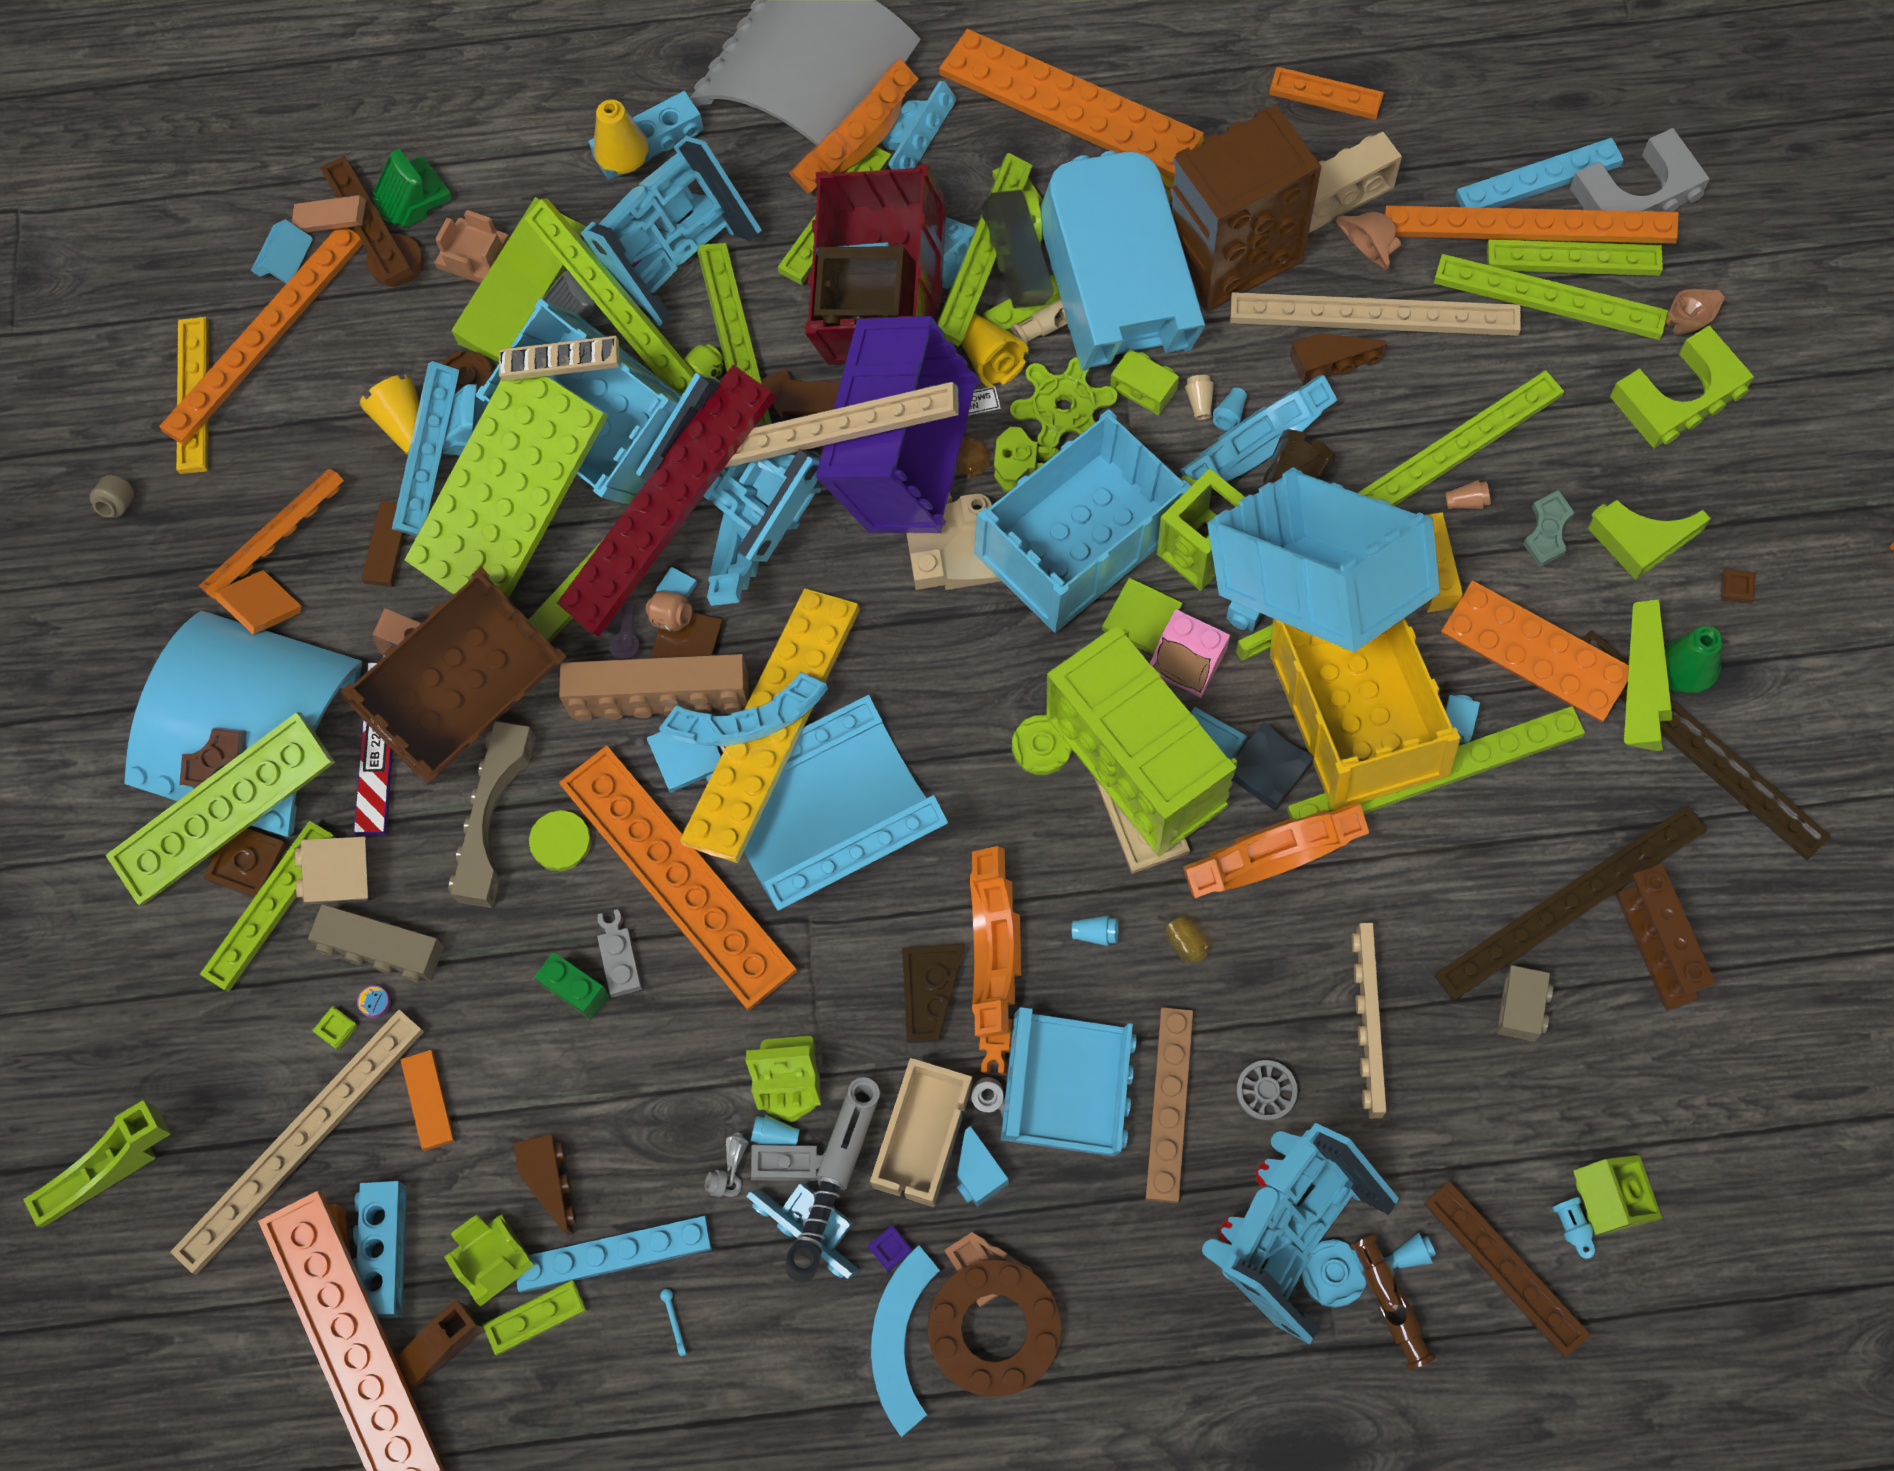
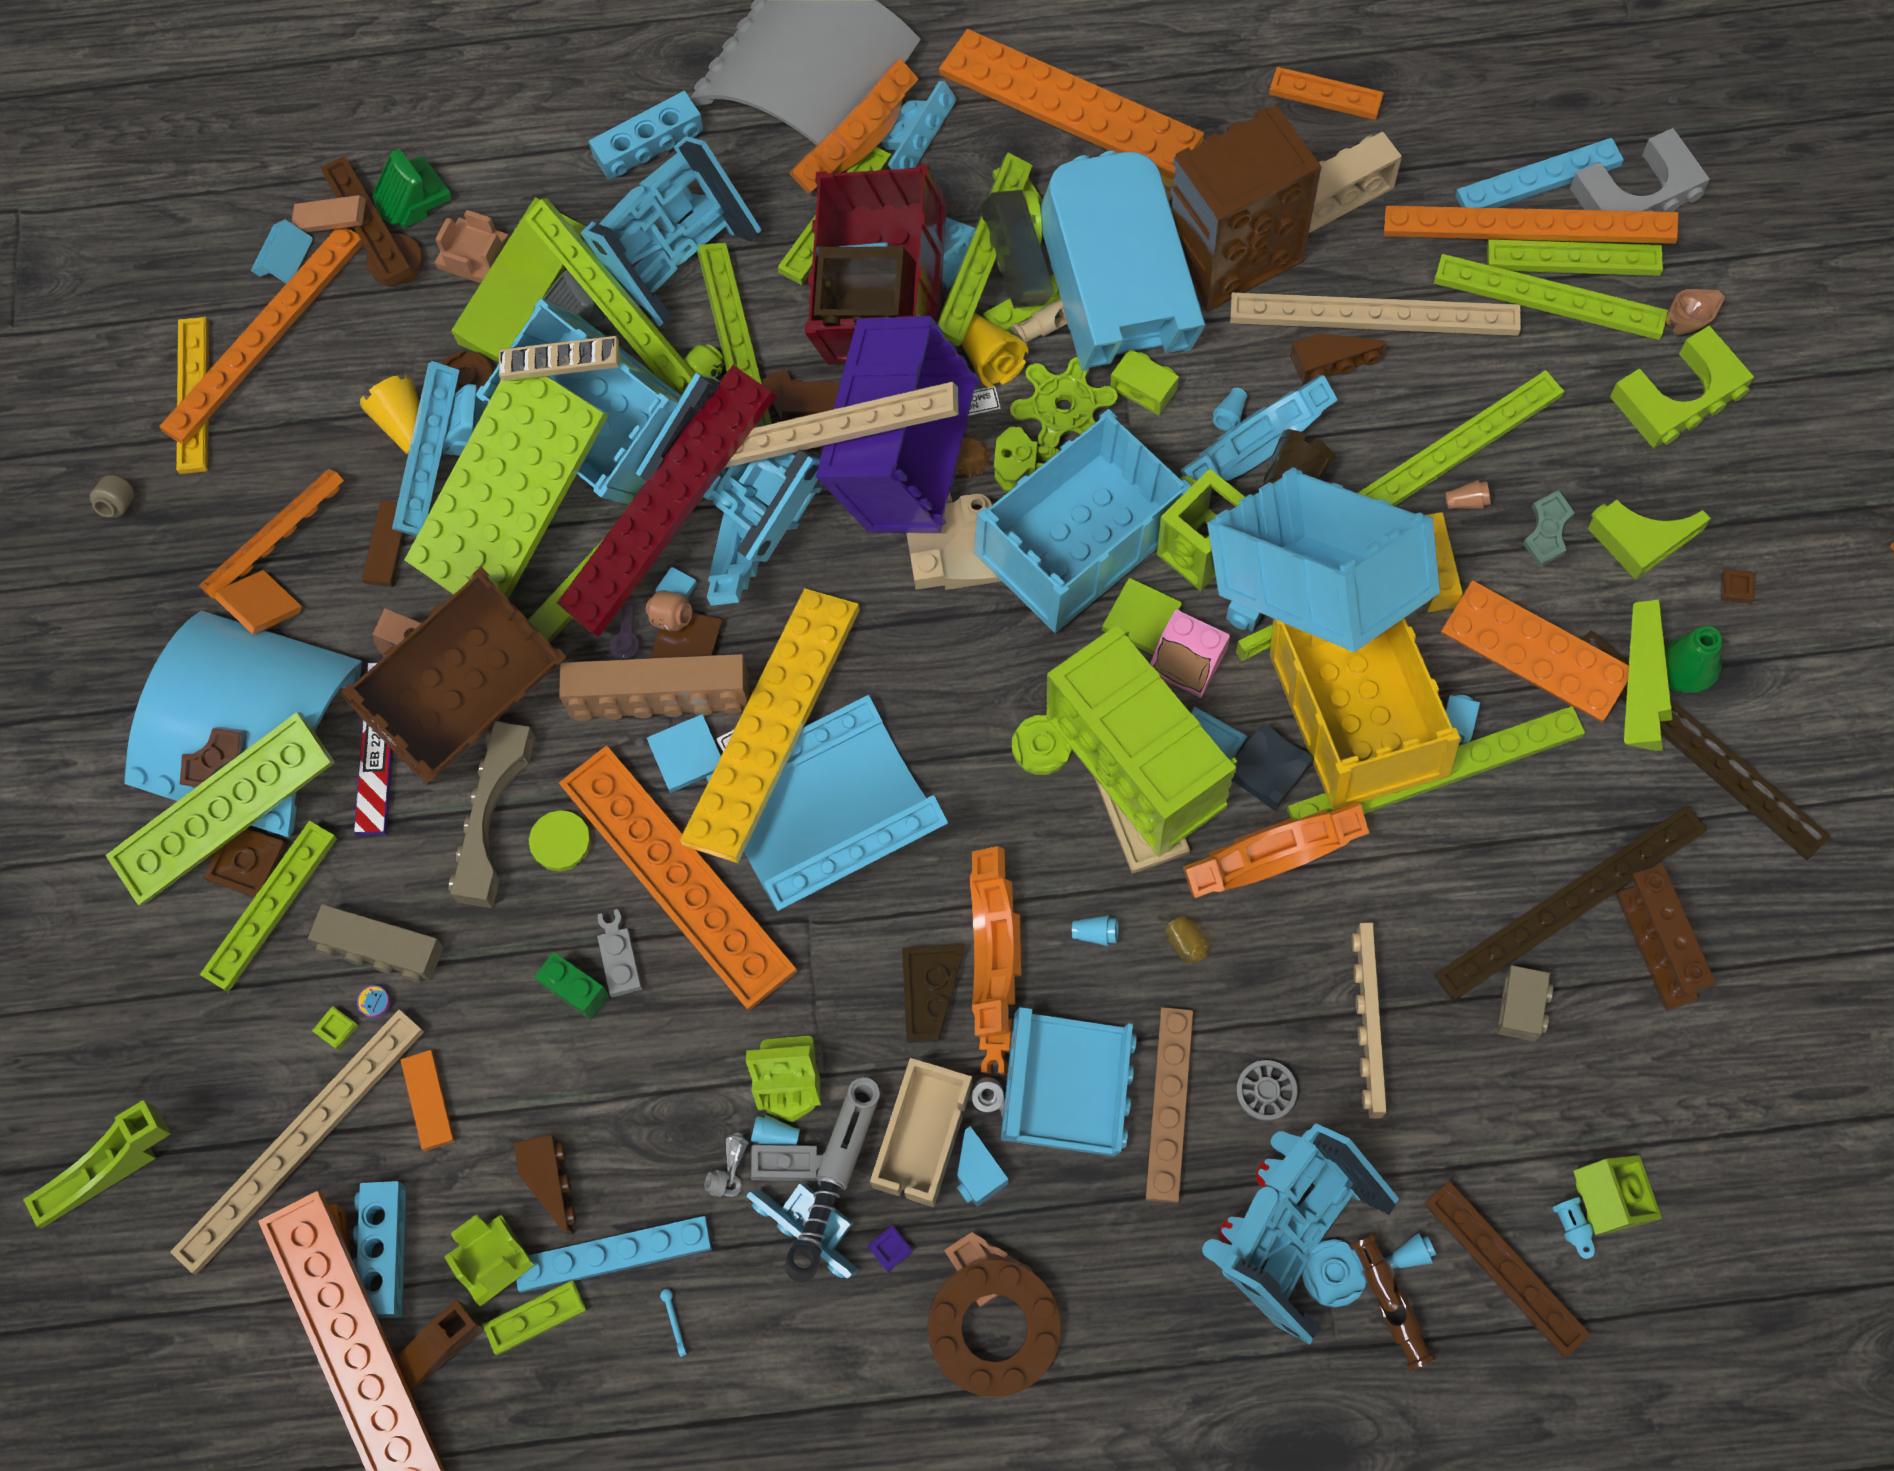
(332, 870): tan brick -> none
(618, 139): yellow cone -> none
(746, 724): medium azure tile -> none
(890, 1336): medium azure tile -> none
(1200, 395): tan cone -> none
(1372, 235): nougat hat -> none

